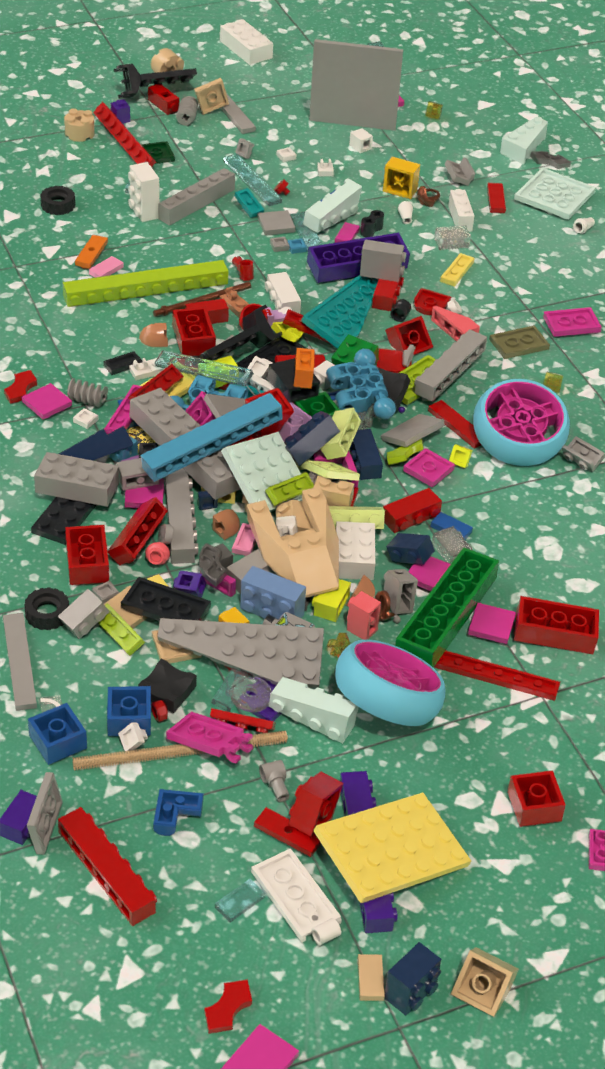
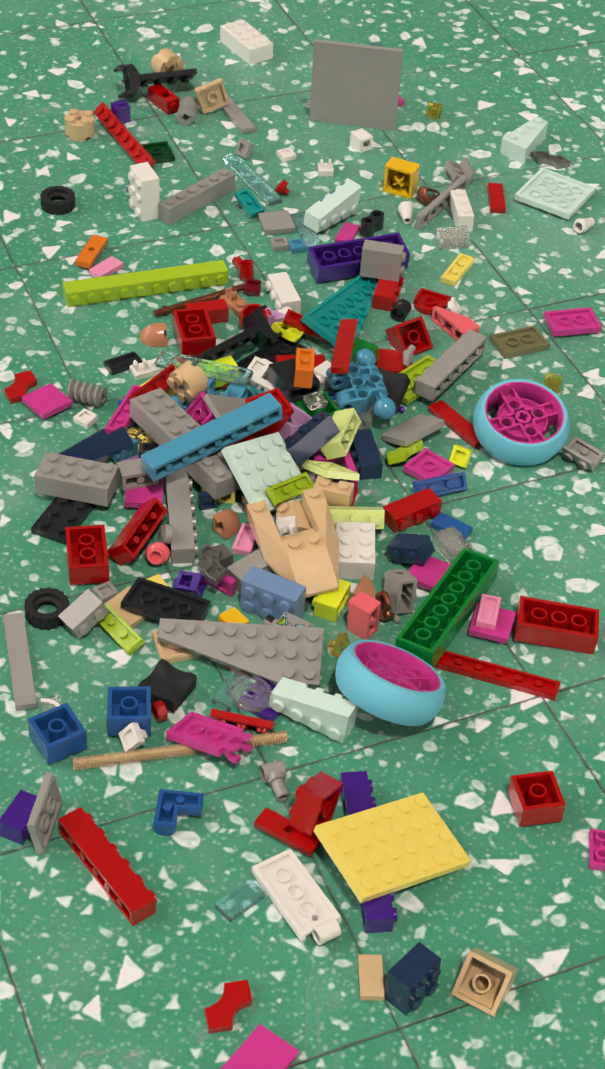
(188, 382): none -> tan brick
(252, 287): none -> dark red tile
(315, 400): none -> clear tile
(344, 346): none -> red tile
(439, 203): none -> light grey tile
(442, 484): none -> blue tile
(488, 611): none -> bright pink tile

